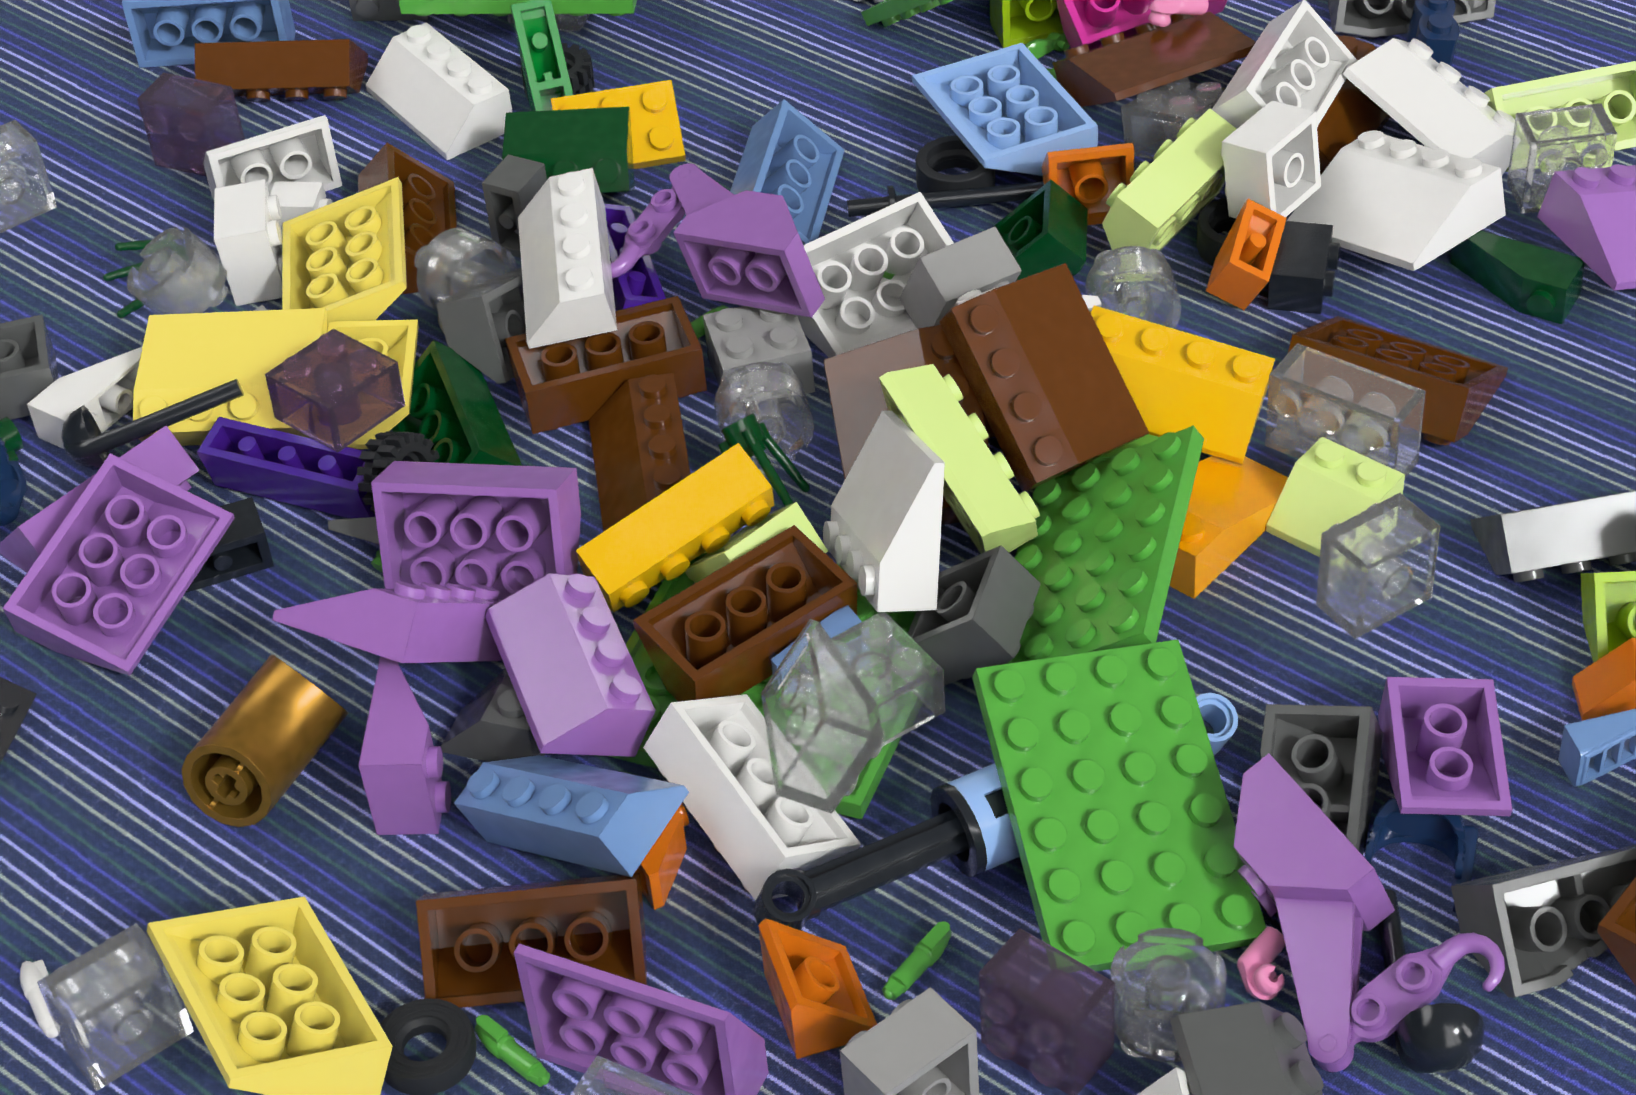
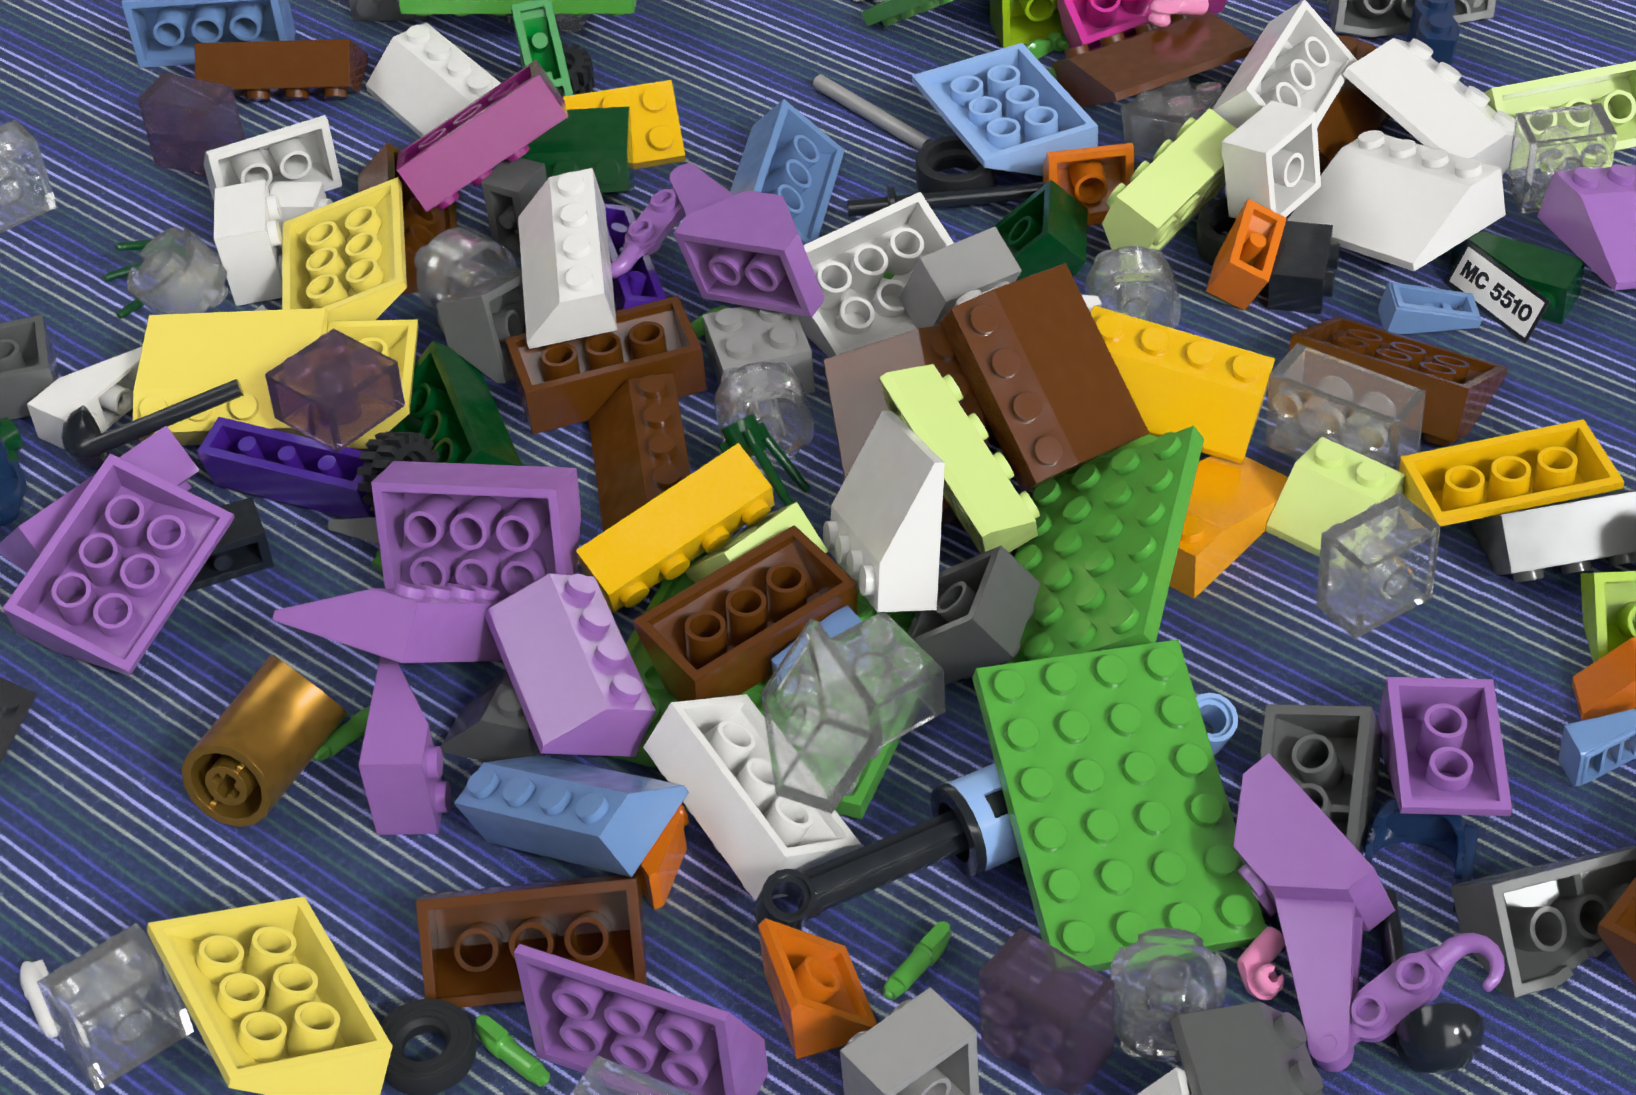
(344, 735): none -> bright green piece
(481, 137): none -> magenta brick
(870, 112): none -> light grey bar
(1426, 309): none -> medium blue slope
(1497, 292): none -> sticker
(1508, 473): none -> yellow slope

